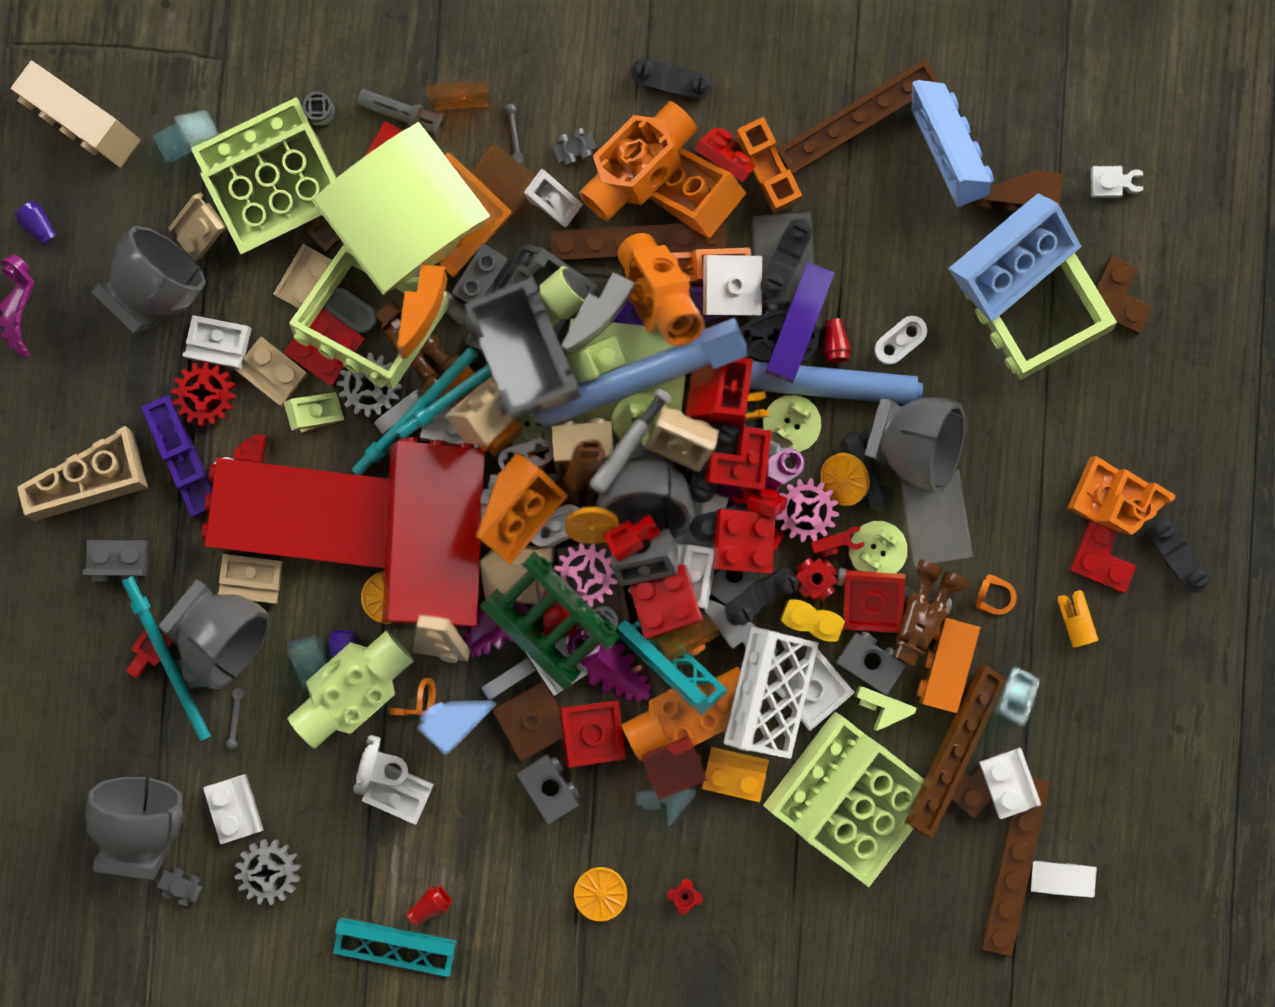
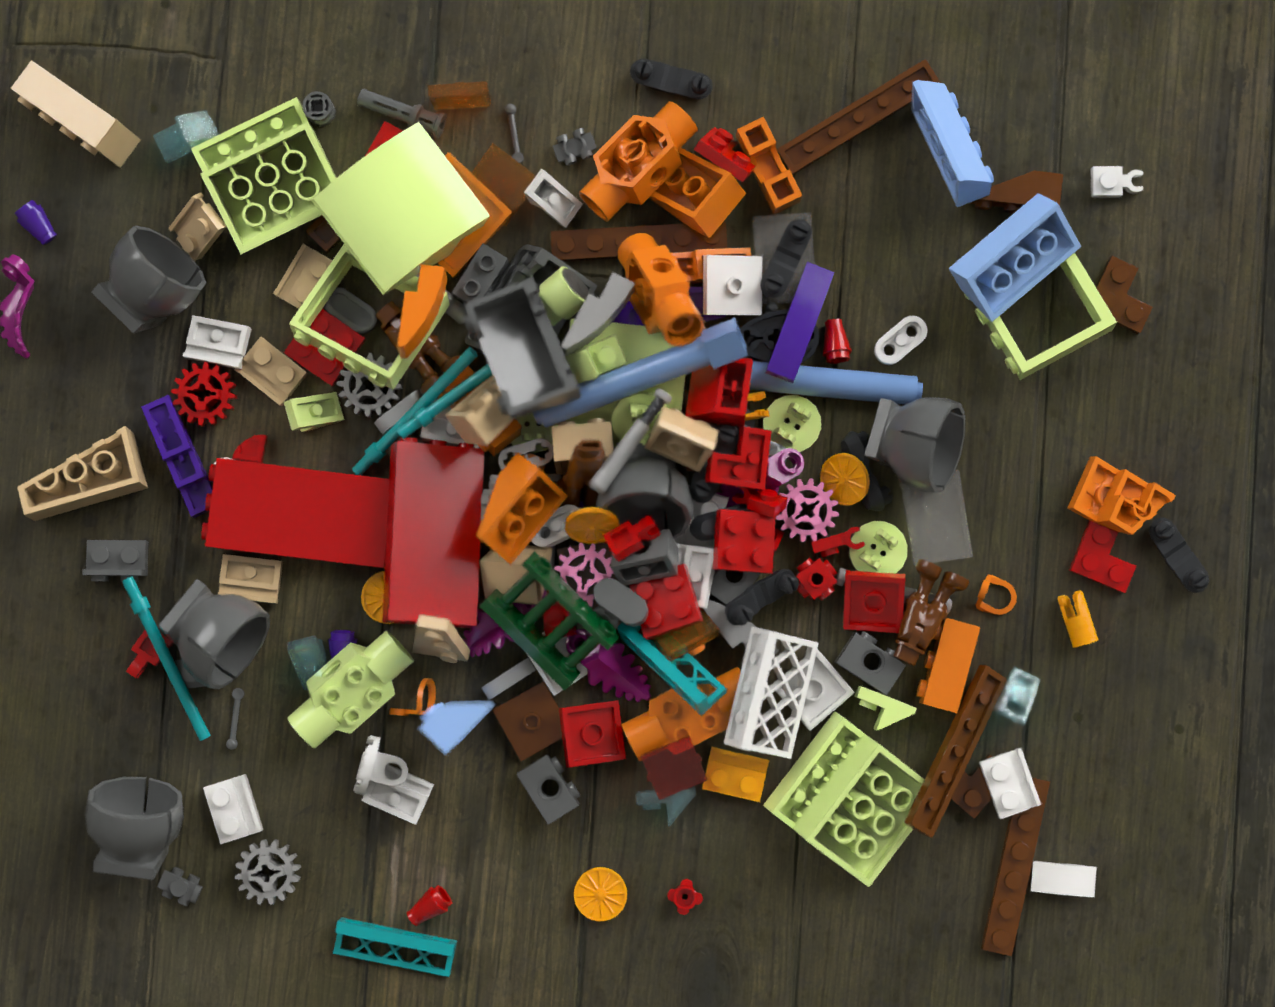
(620, 602): none -> dark grey tile
(804, 617): yellow brick -> none

